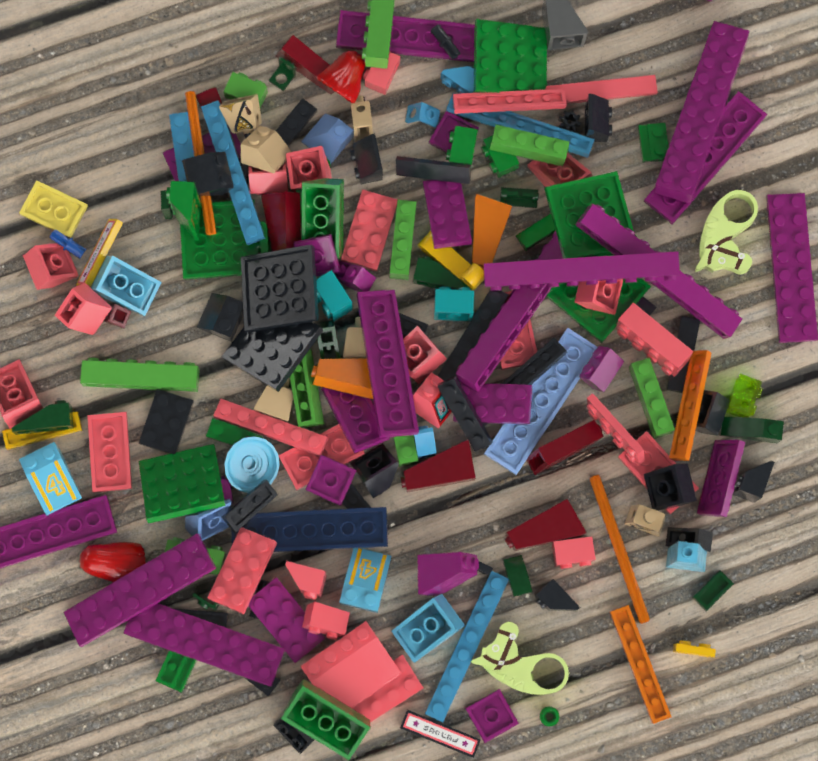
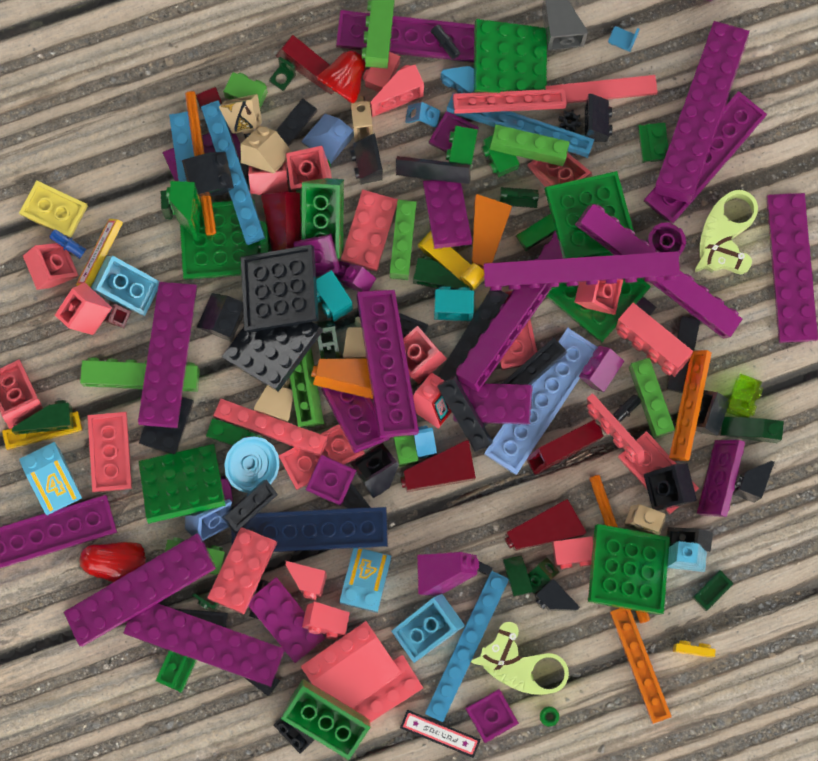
(167, 355): none -> magenta plate
(401, 89): none -> coral slope
(541, 576): none -> dark green bracket
(623, 38): none -> dark azure bracket
(625, 409): none -> black axle
(629, 569): none -> green plate
(670, 234): none -> magenta brick

